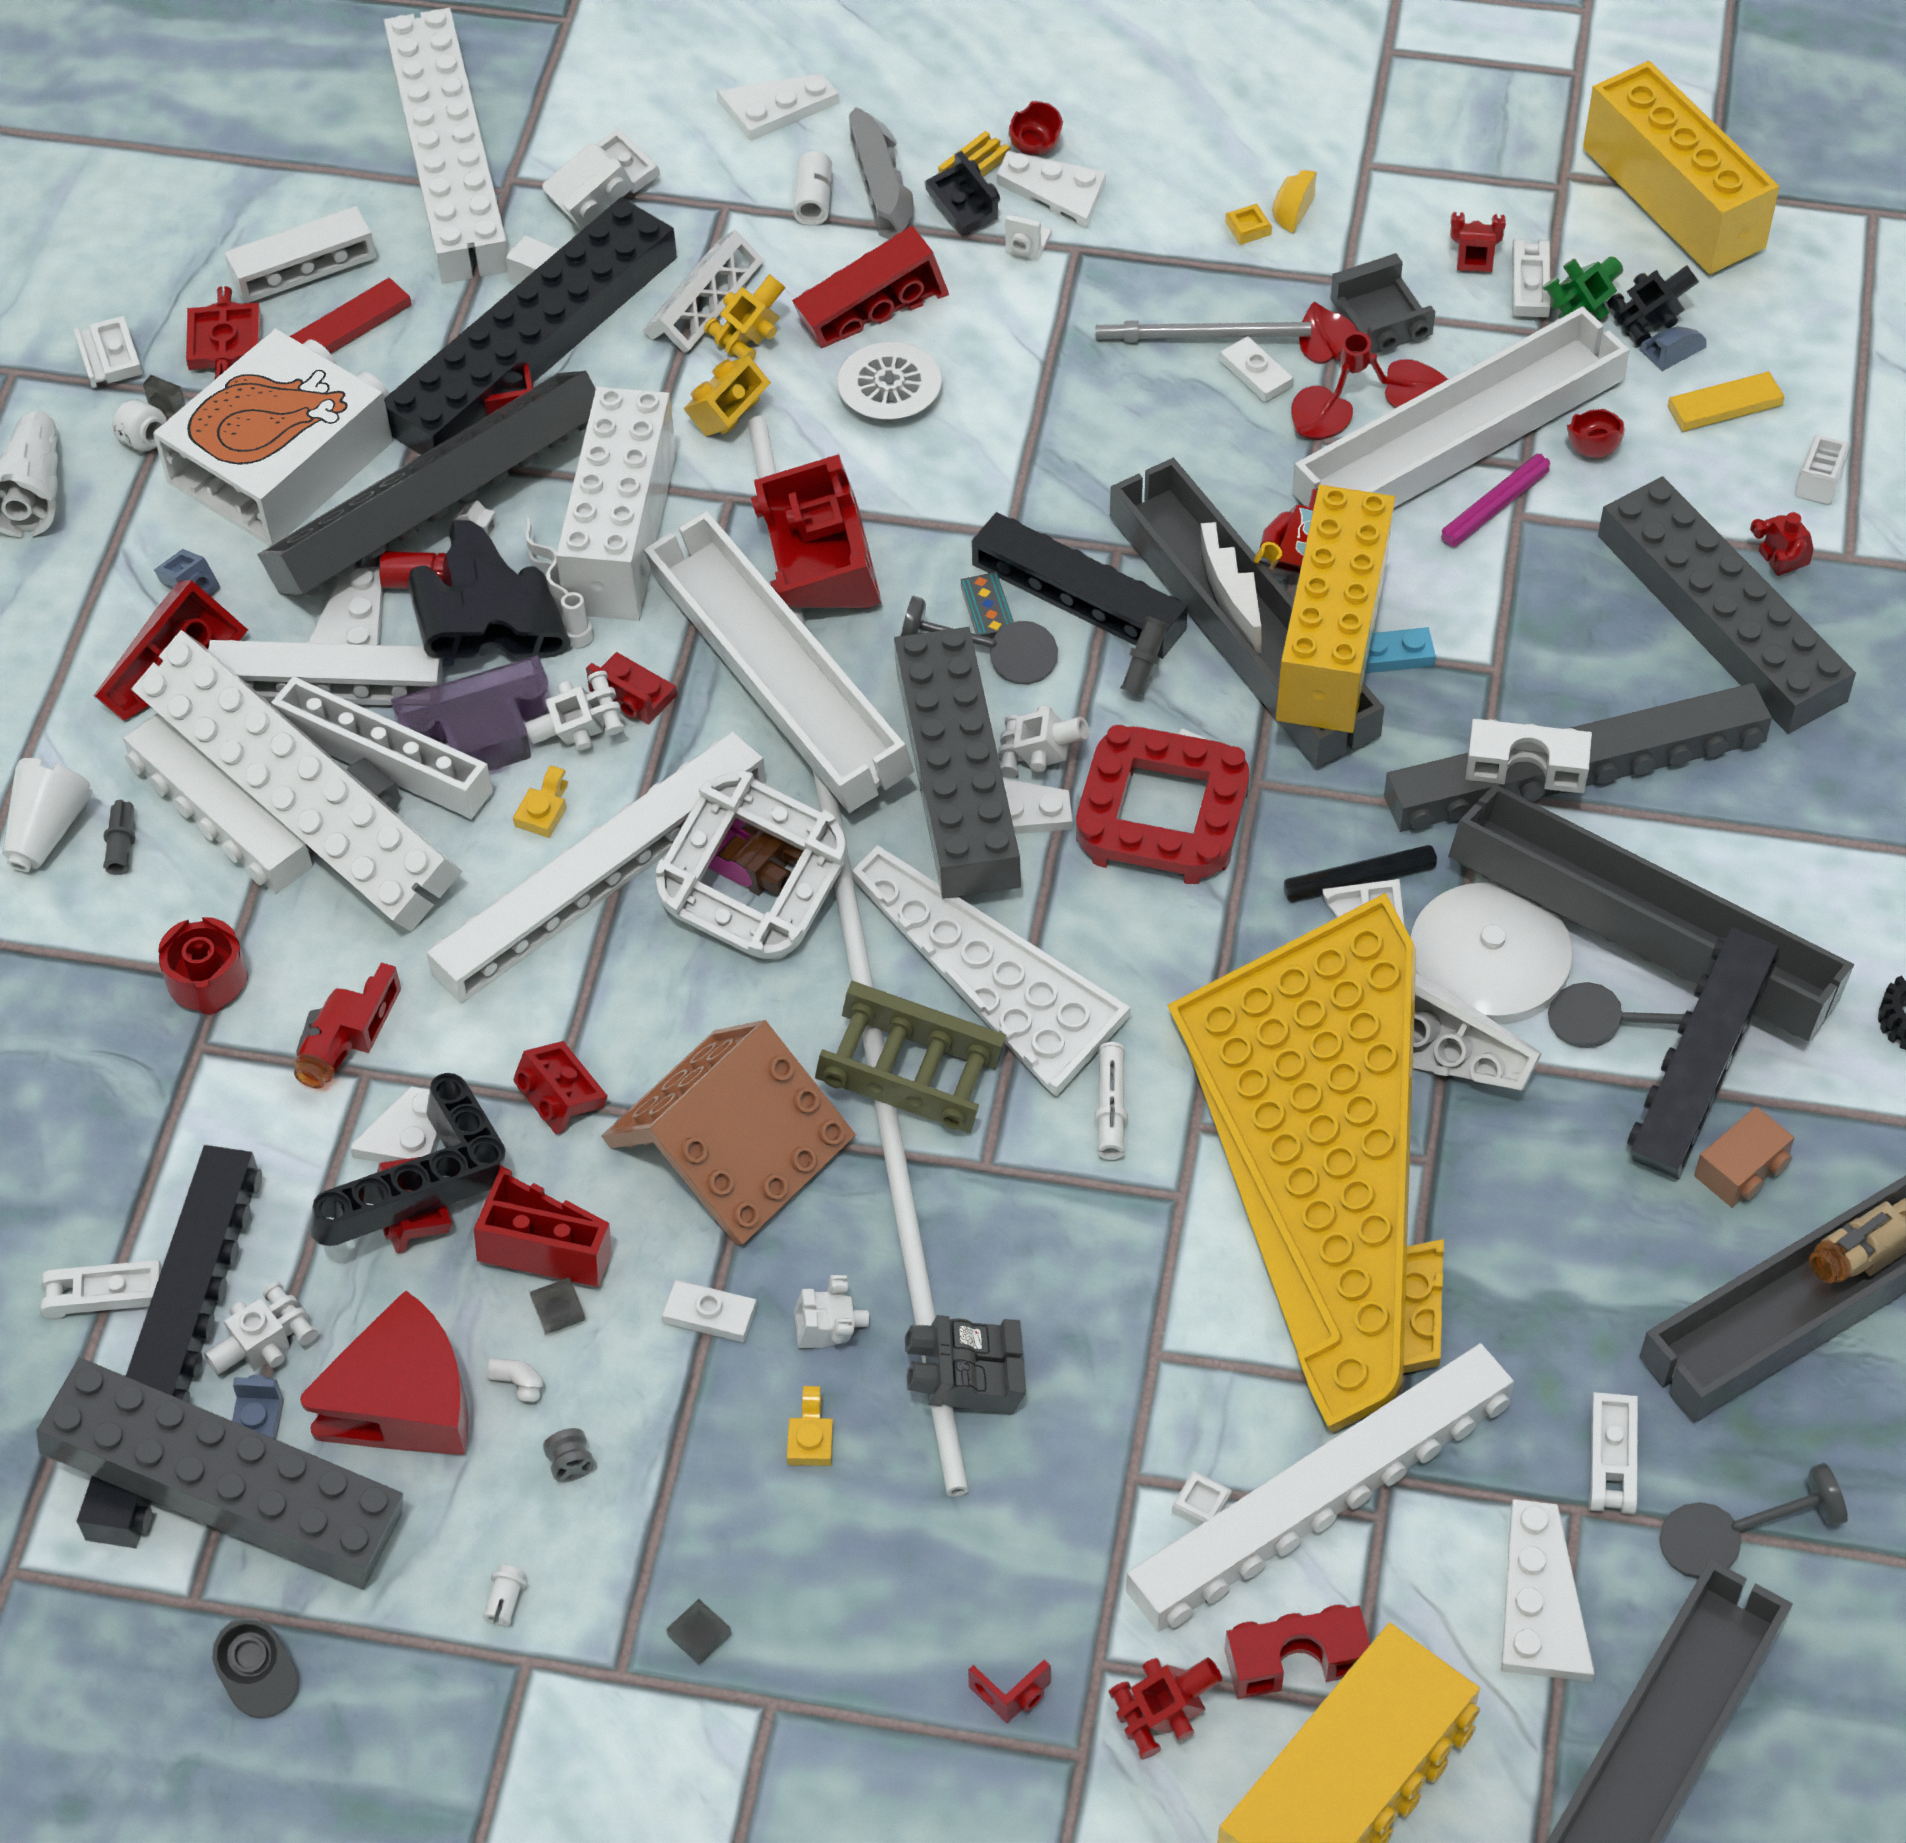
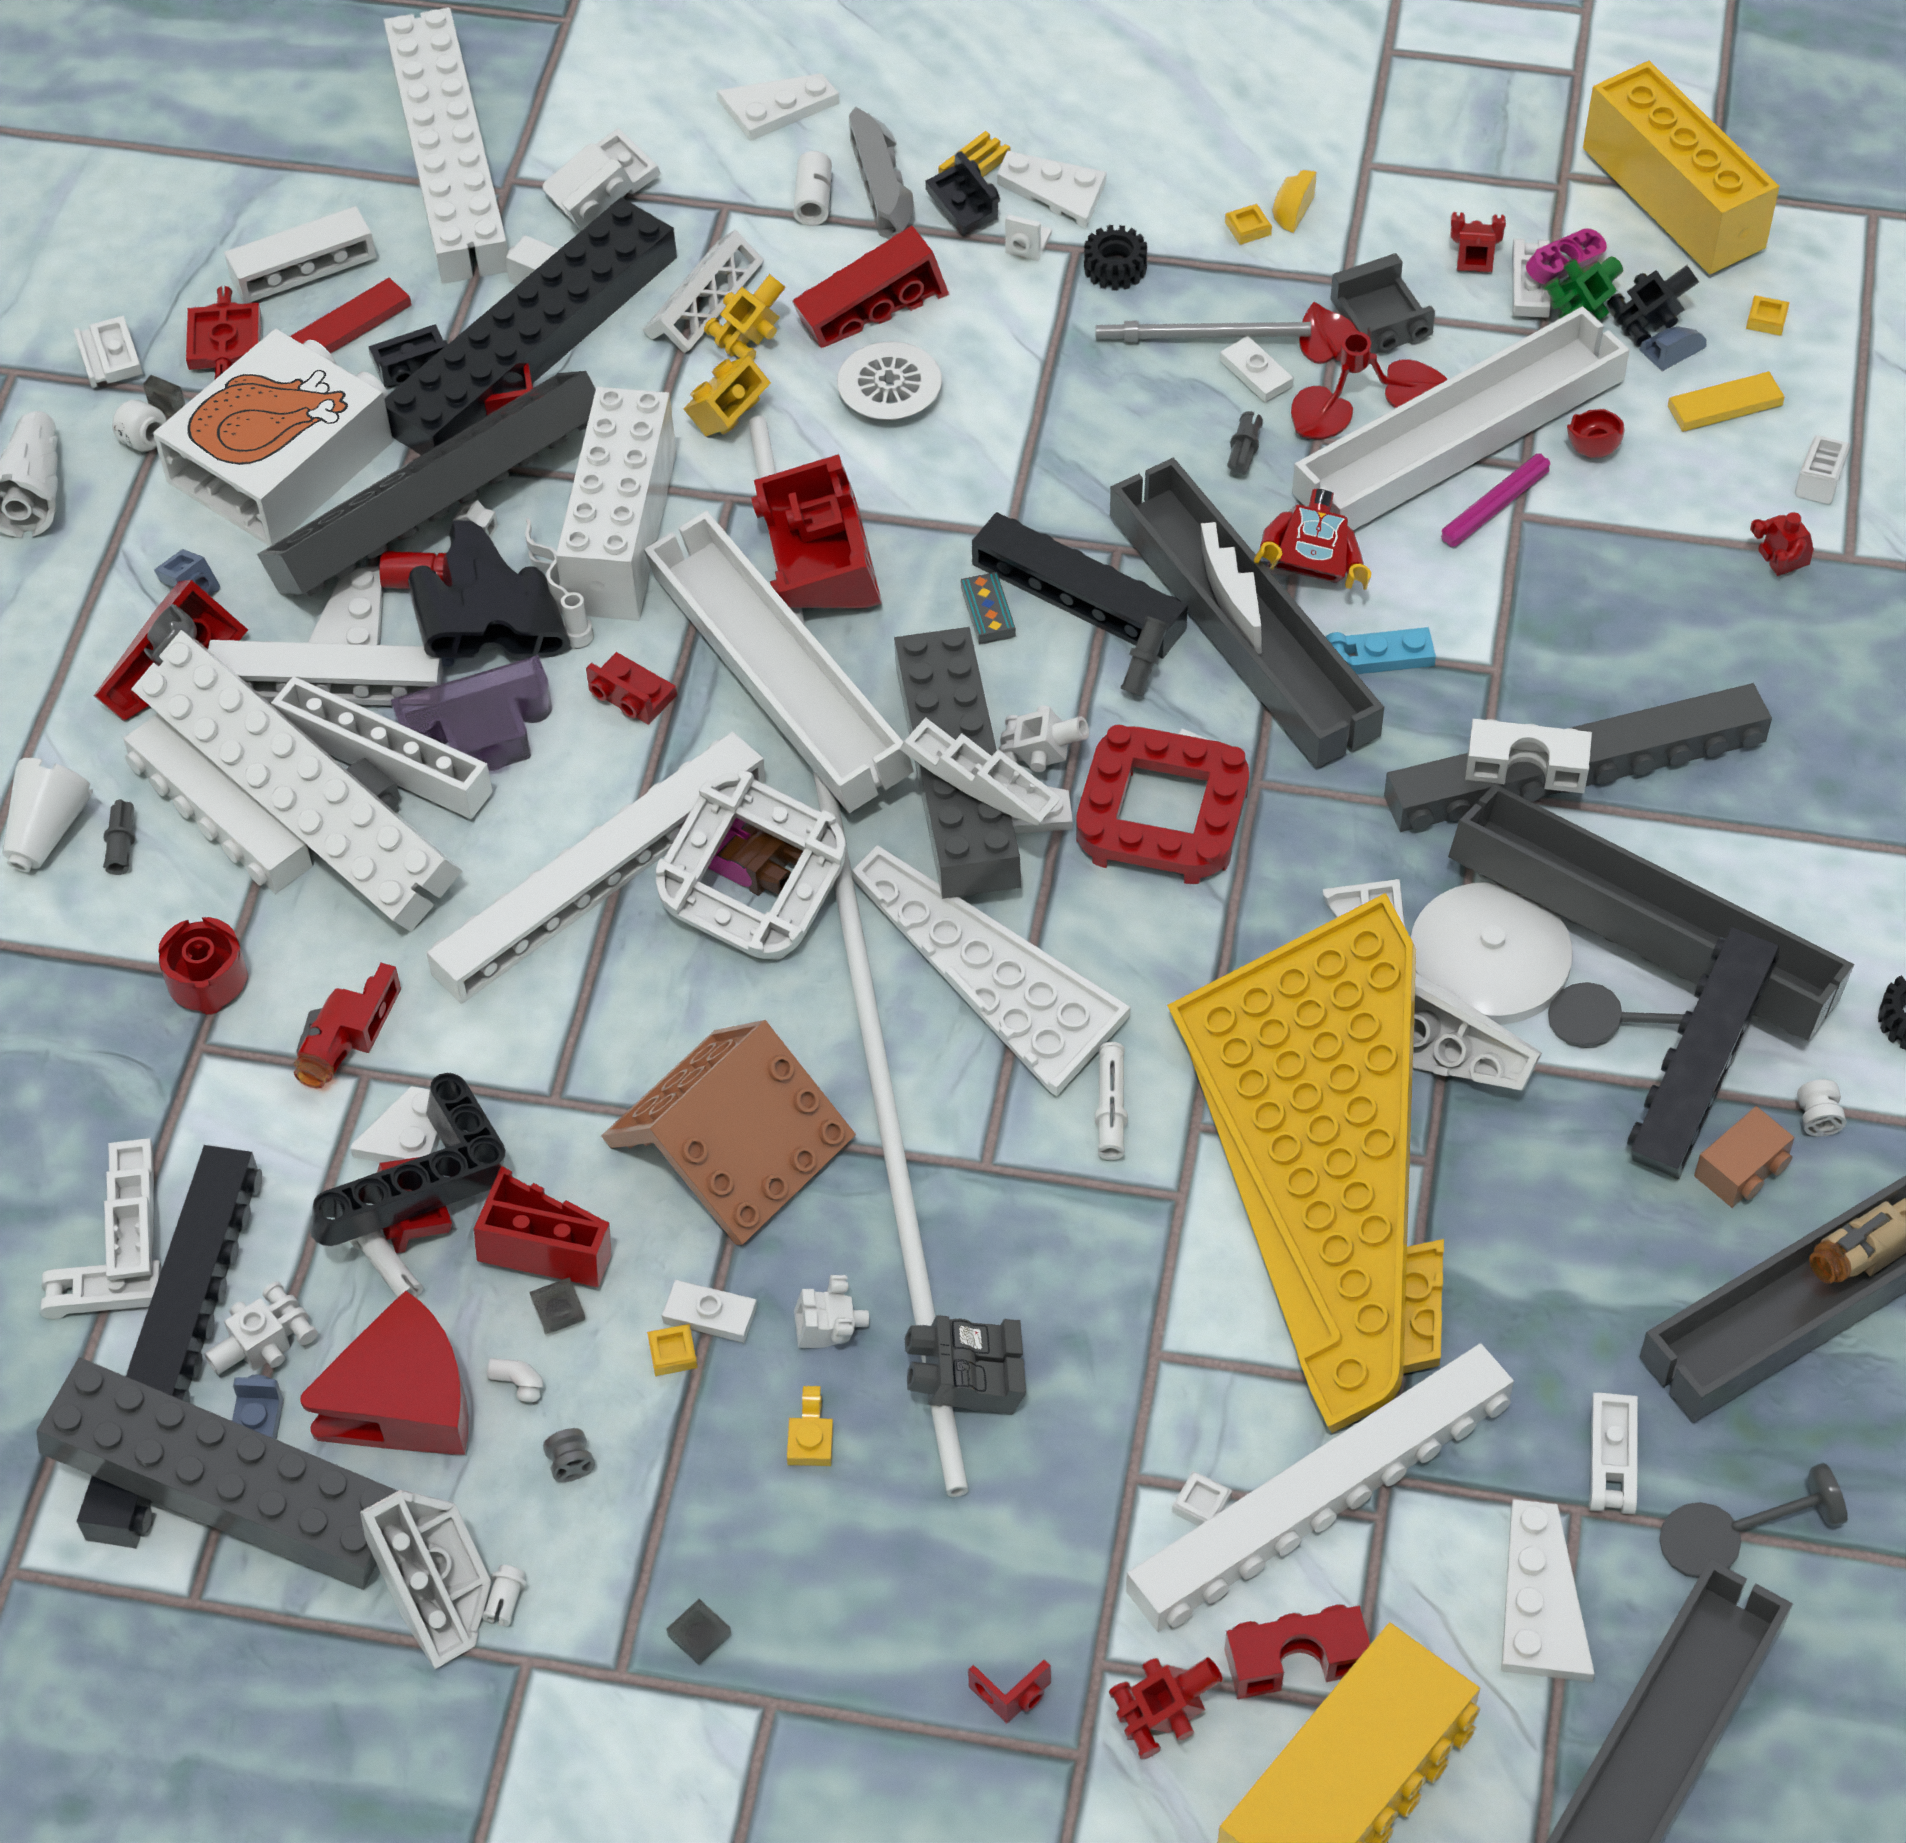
(129, 1209): none -> white slope
(166, 628): none -> flat silver hair
(254, 1667): dark grey cap -> none
(388, 1263): none -> white pin
(405, 354): none -> black bracket
(429, 1570): none -> white wedge
(543, 809): yellow plate -> none
(557, 1084): red bracket -> none
(578, 714): white piece -> none
(672, 1350): none -> yellow tile
(924, 1026): olive fence -> none
(975, 772): none -> white slope
(1019, 651): dark grey piece -> none
(1036, 129): red hair -> none
(1115, 271): none -> black tyre
(1244, 443): none -> dark grey axle
(1335, 608): yellow brick -> none
(1360, 872): black axle -> none
(1571, 245): none -> dark pink beam
(1726, 604): dark grey brick -> none
(1767, 315): none -> yellow tile
(1821, 1107): none -> white wheel

